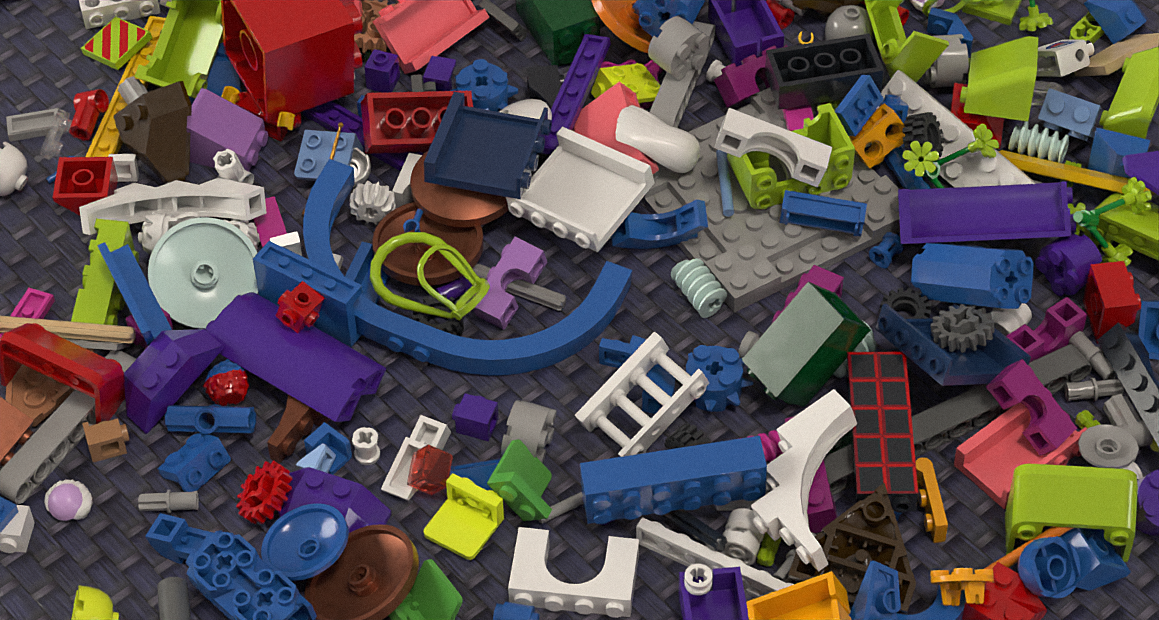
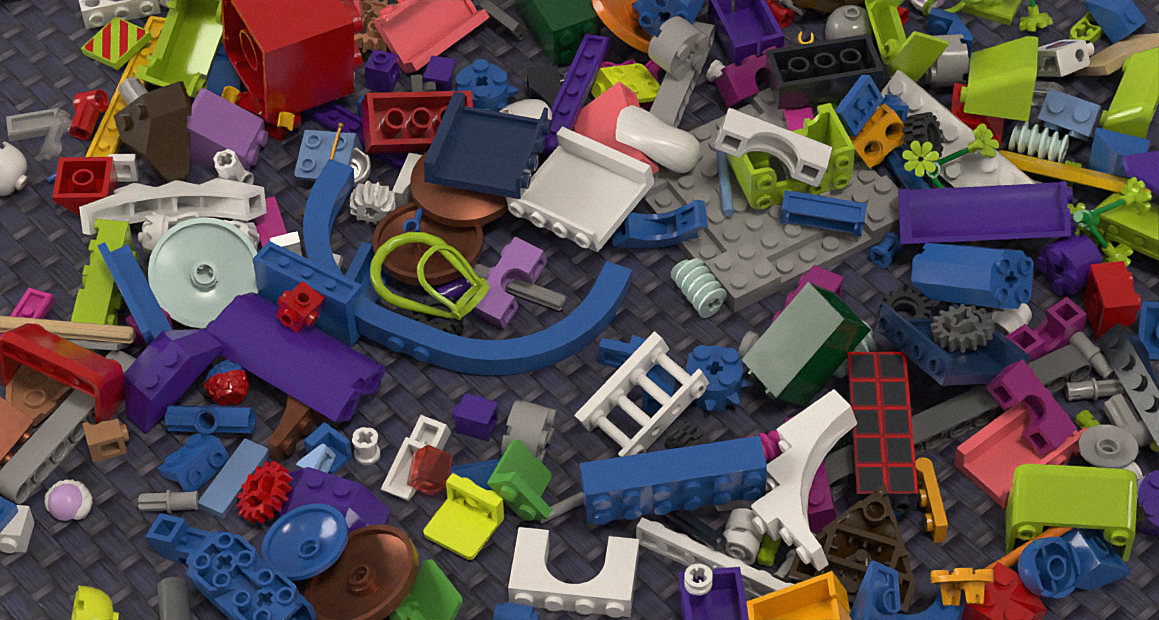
(226, 486): none -> medium blue tile

